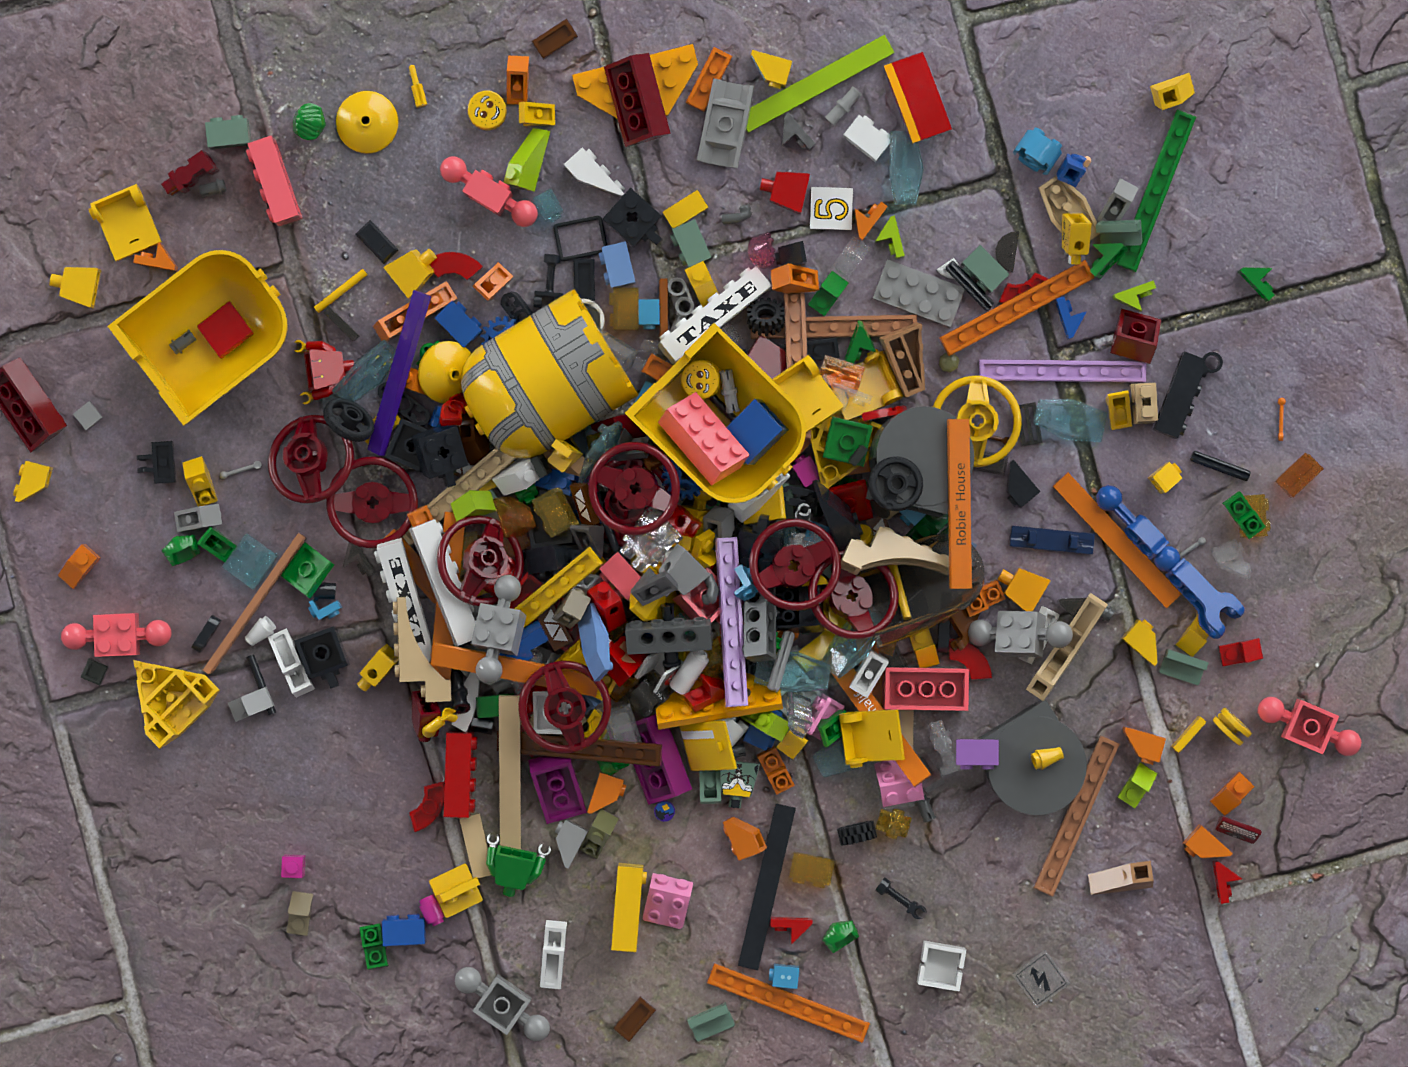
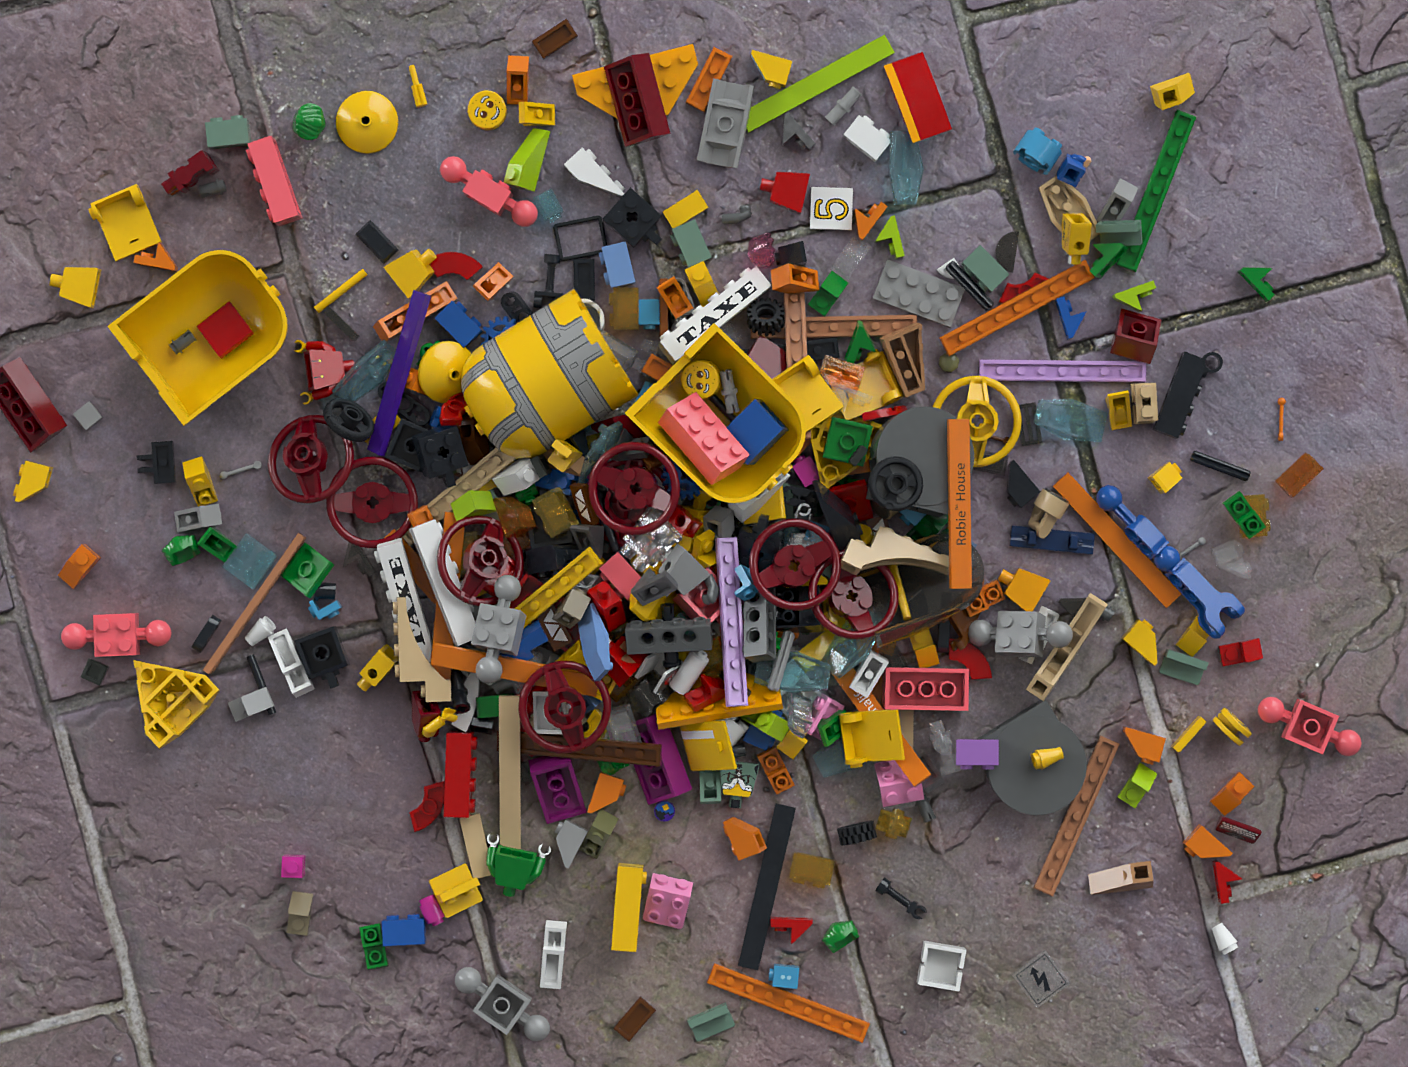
(674, 297): none -> orange slope
(1055, 508): none -> tan piece
(1224, 939): none -> white cone

